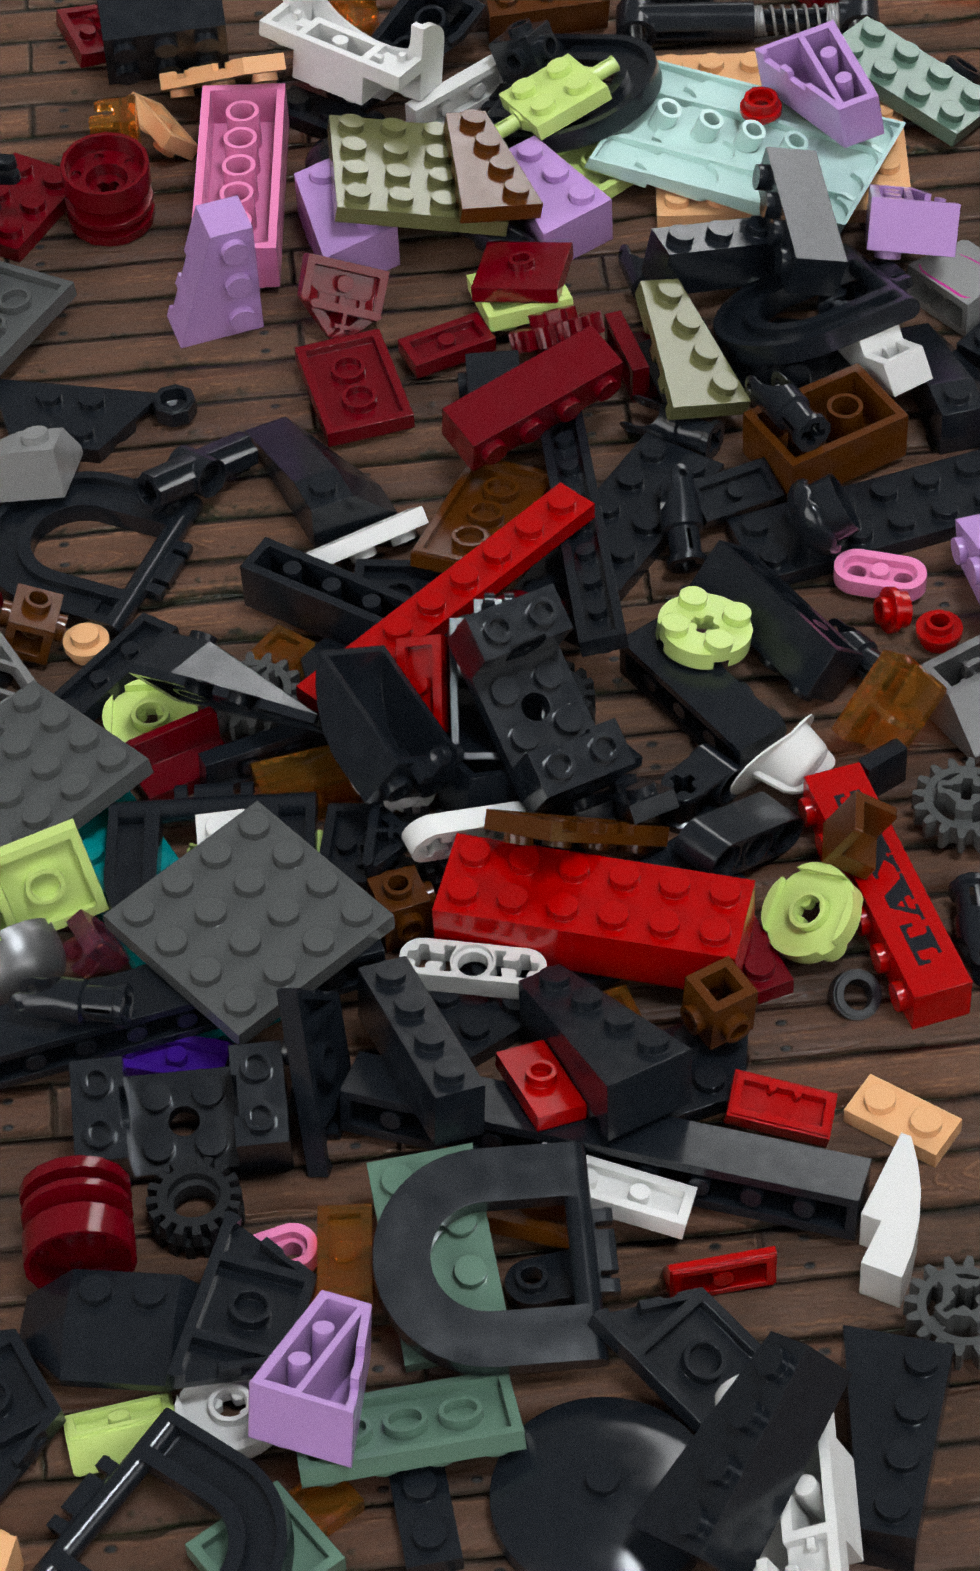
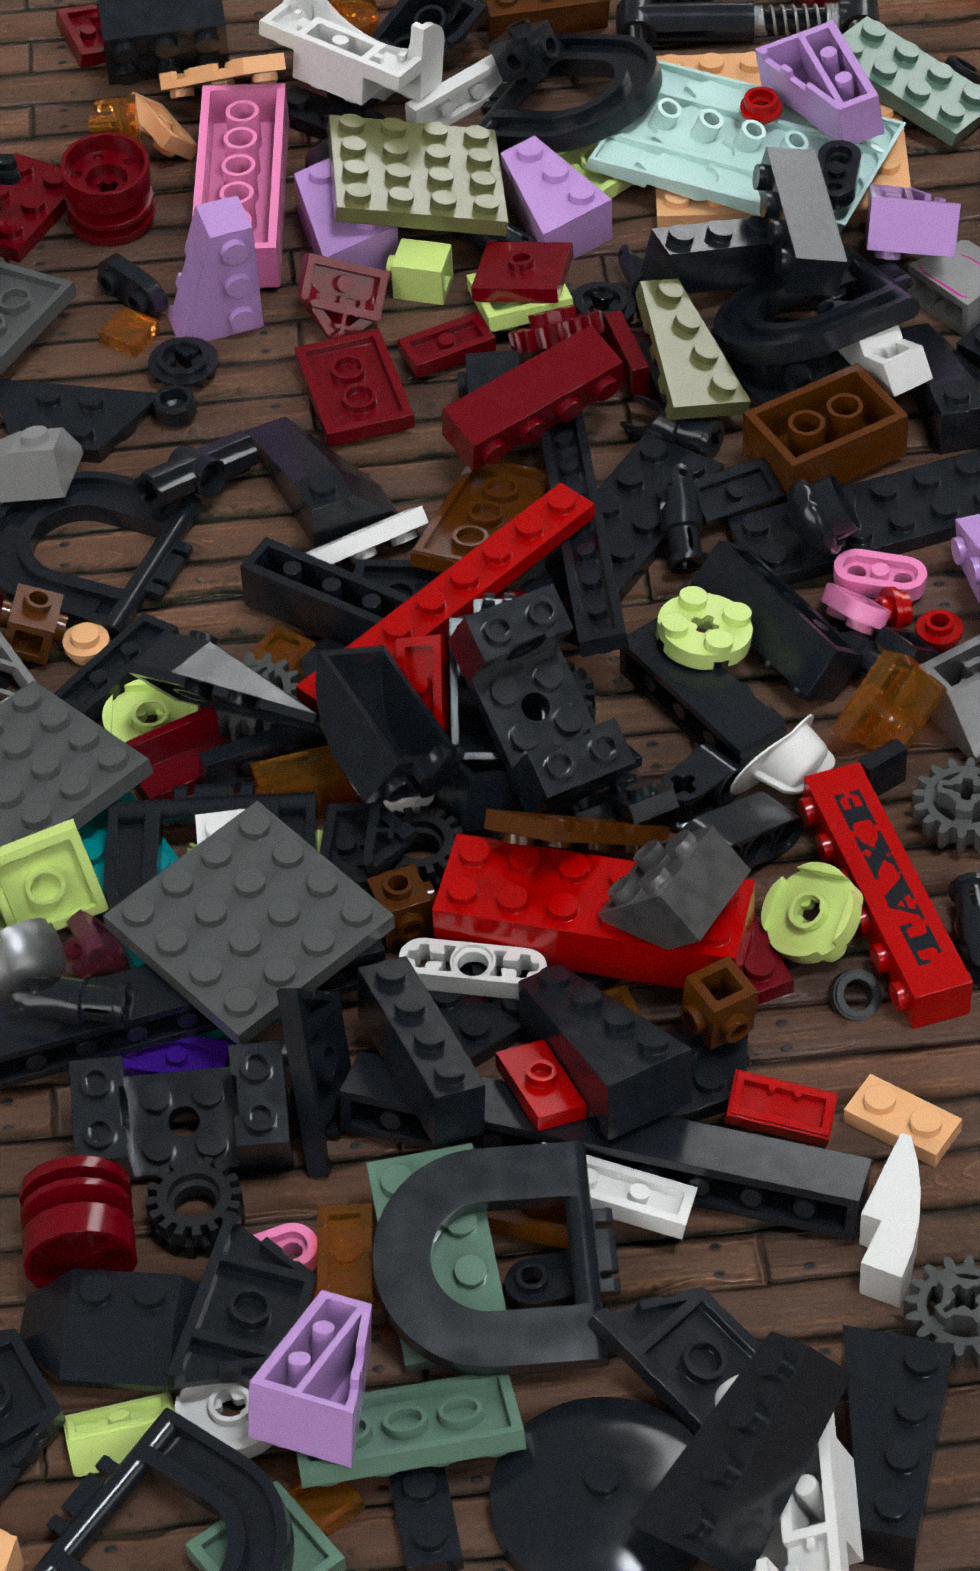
(129, 331): none -> clear orange tile
(131, 285): none -> black plate
(190, 352): none -> black gear
(421, 271): none -> yellowish green brick
(434, 834): white beam -> none
(485, 172): wing -> none
(555, 96): yellowish green plate -> none
(604, 296): none -> black gear
(675, 888): none -> flat silver slope
(723, 1272): red slope -> none
(789, 410): black piece -> none
(841, 171): none -> black plate
(853, 833): reddish brown panel -> none
(854, 608): none -> bright pink plate
(906, 643): none -> black tile

